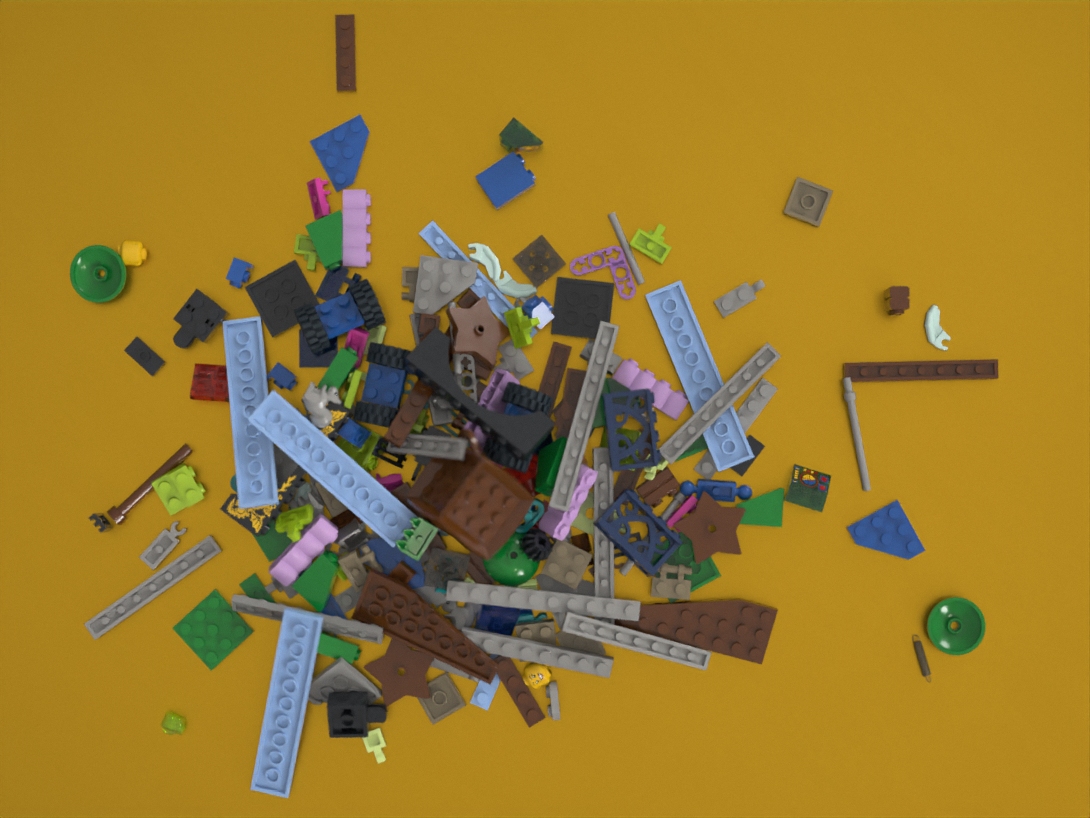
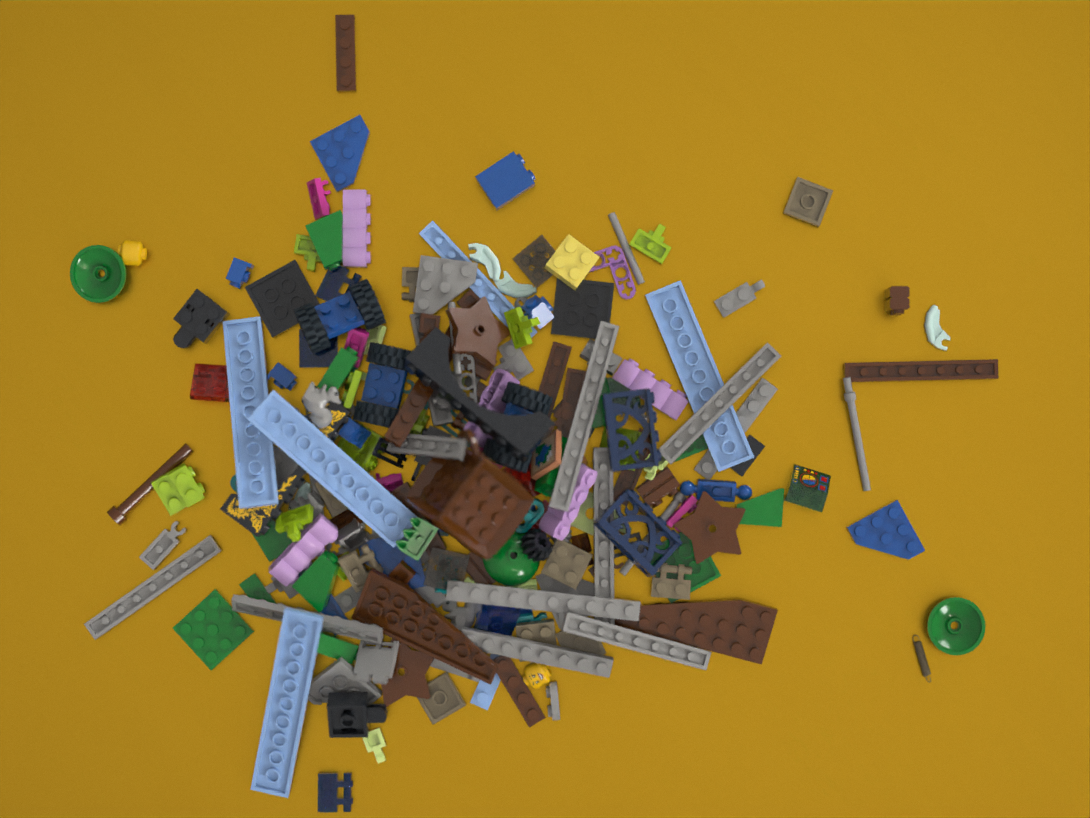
(104, 528): tile -> none
(145, 356): black plate -> none
(173, 723): clear neon green plate -> none
(328, 792): none -> clear blue plate
(375, 662): none -> light grey plate
(519, 138): clear green slope -> none
(546, 455): none -> tile
(571, 262): none -> light yellow brick

